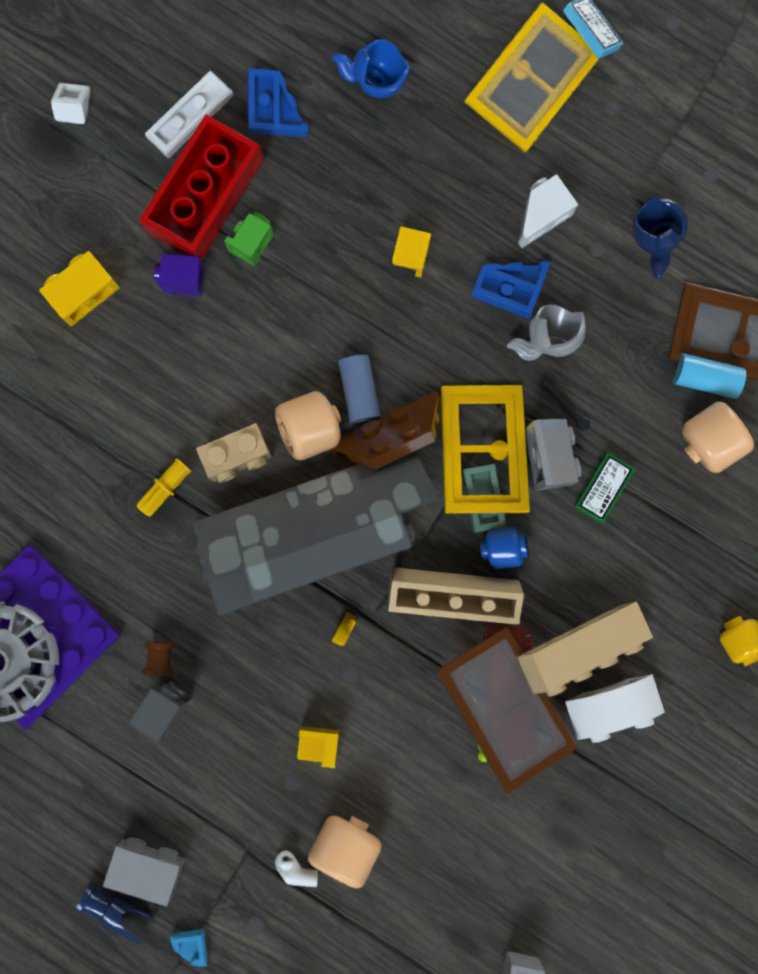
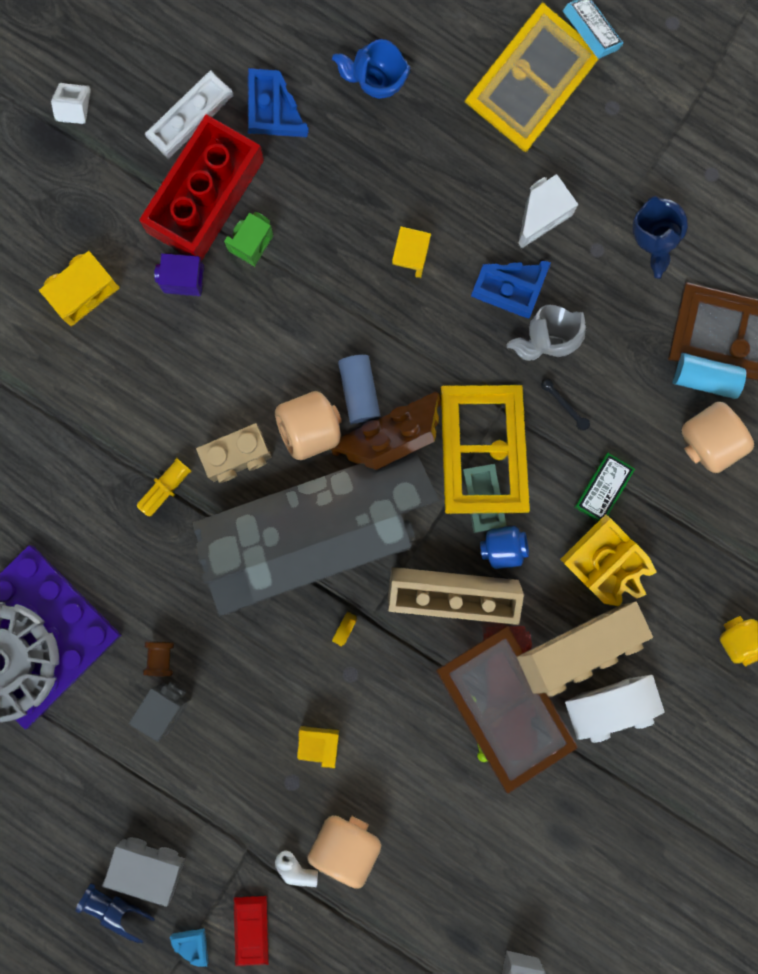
(251, 931): none -> red tile
(551, 454): light grey slope -> none
(609, 562): none -> yellow plate

